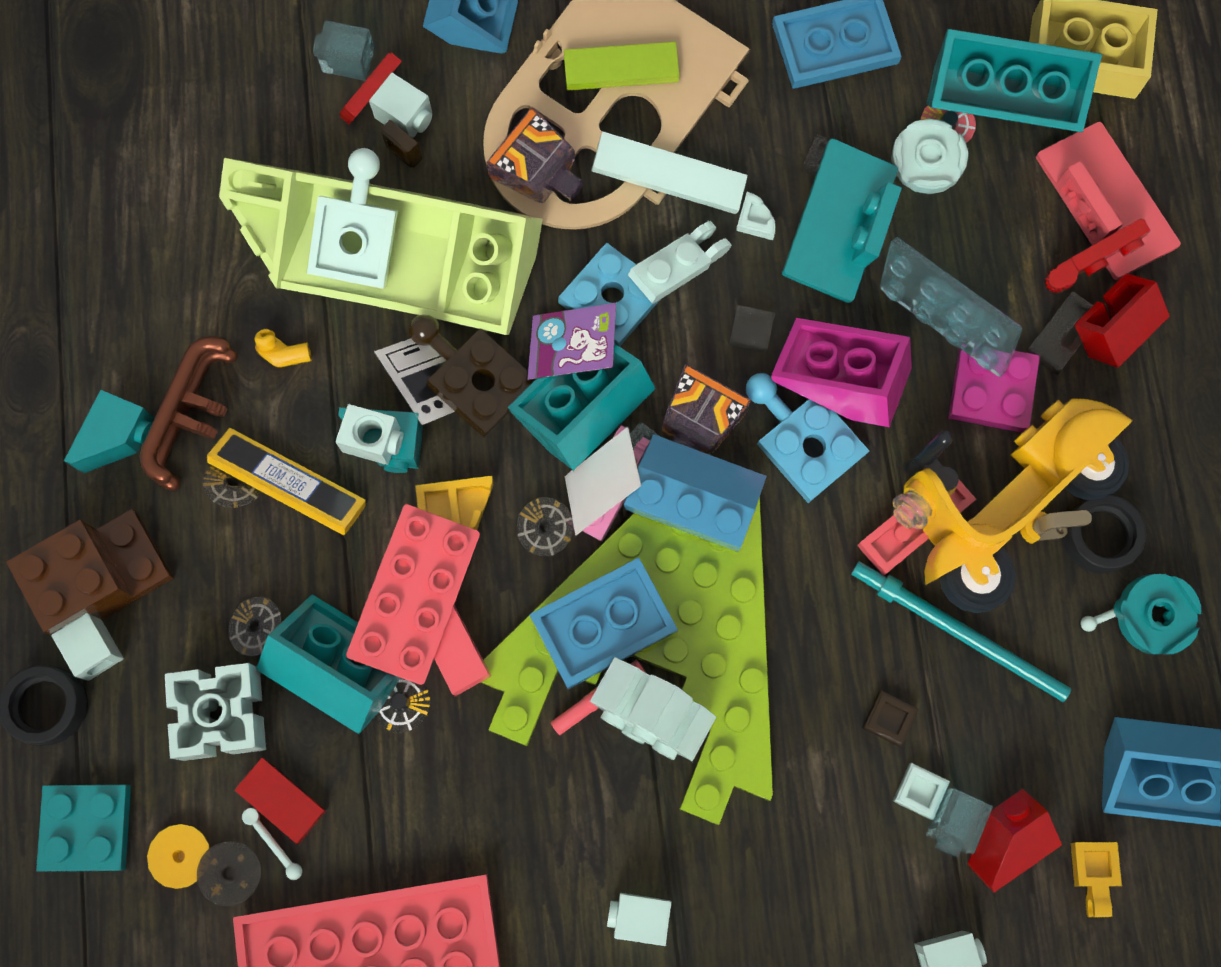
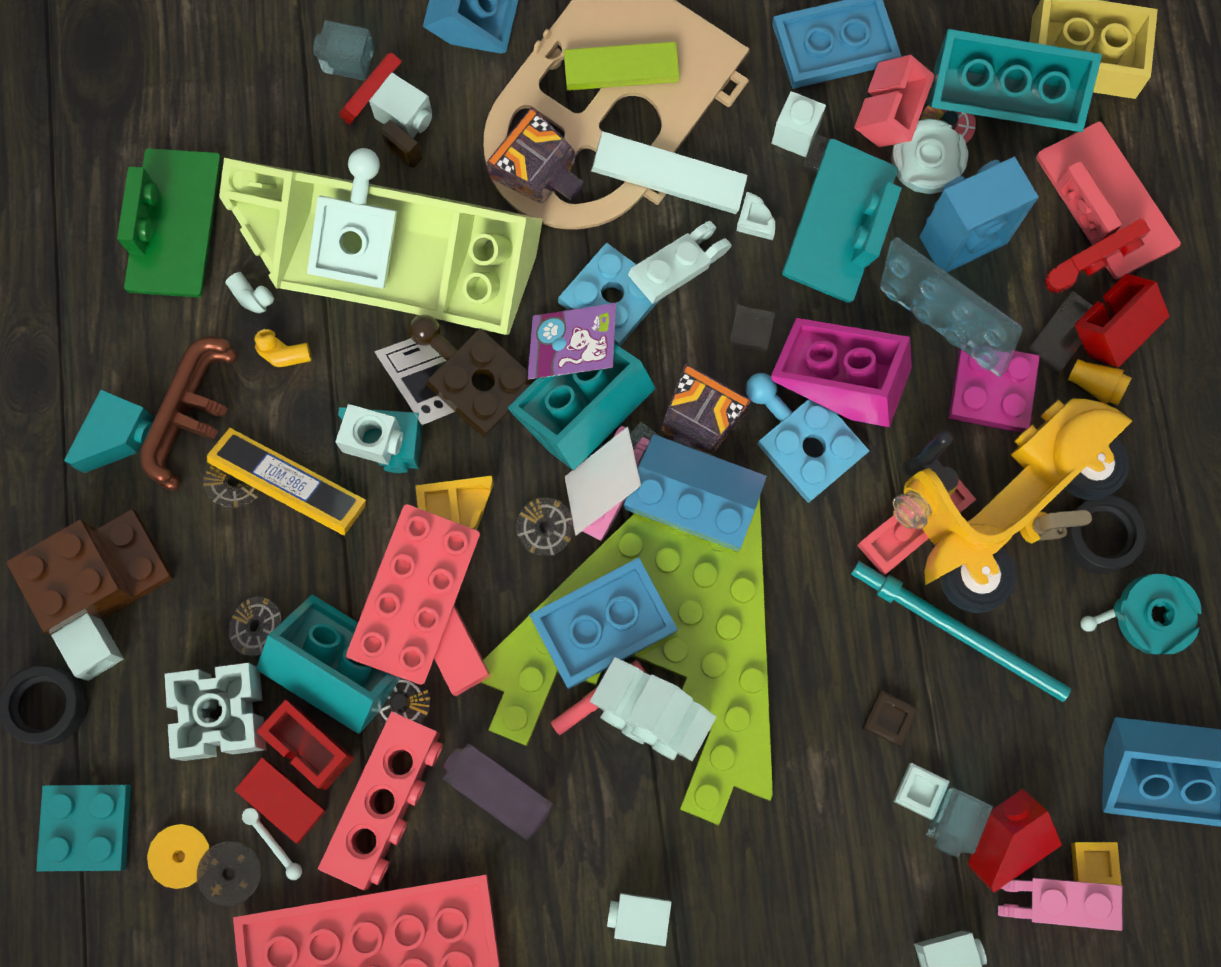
(169, 221): none -> green bracket
(246, 296): none -> light aqua arm
(296, 733): none -> red piece
(342, 856): none -> coral brick
(497, 791): none -> clear purple window
(798, 124): none -> light aqua brick
(896, 103): none -> coral piece
(978, 214): none -> dark azure brick
(1068, 903): none -> bright pink hinge
(1100, 381): none -> yellow cone

